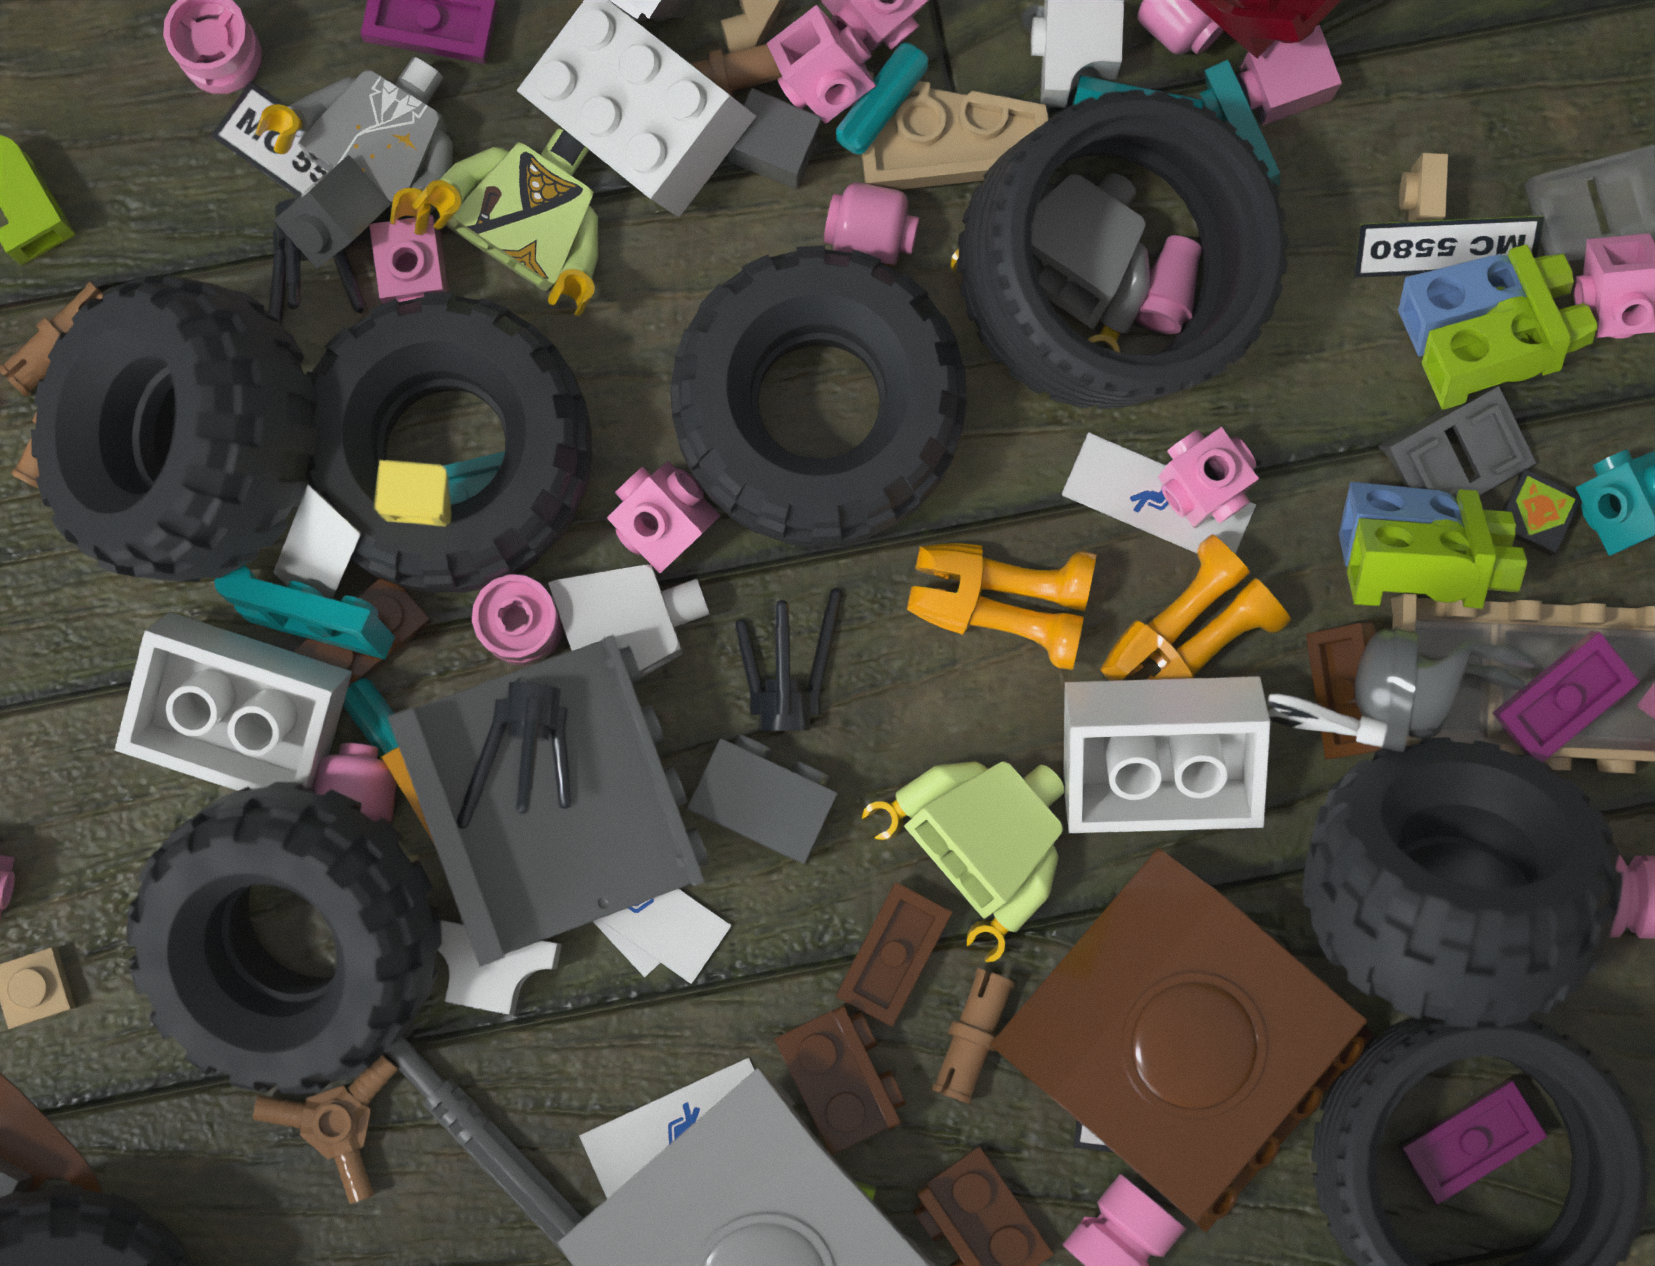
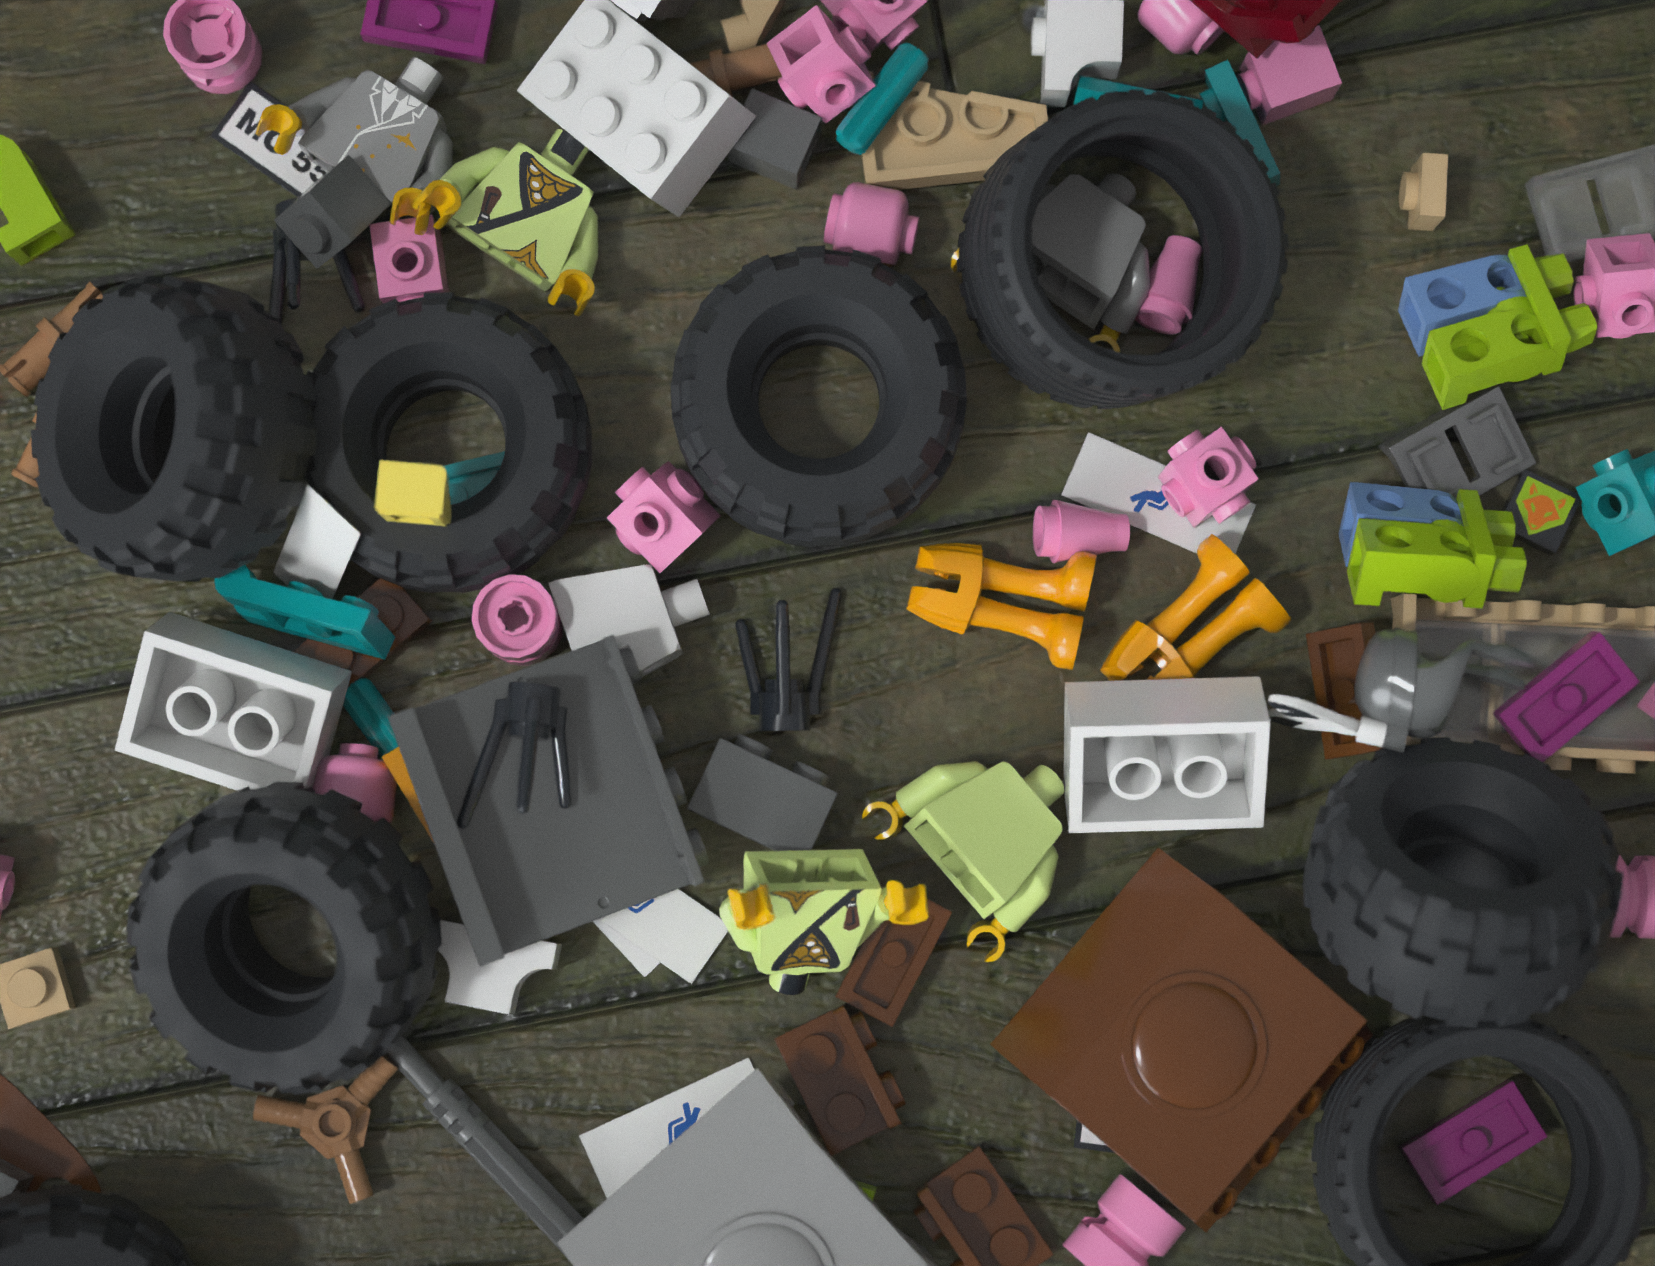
(812, 911): none -> yellowish green torso
(973, 1036): medium nougat pin -> none
(1071, 528): none -> bright pink cone
(1432, 245): sticker -> none

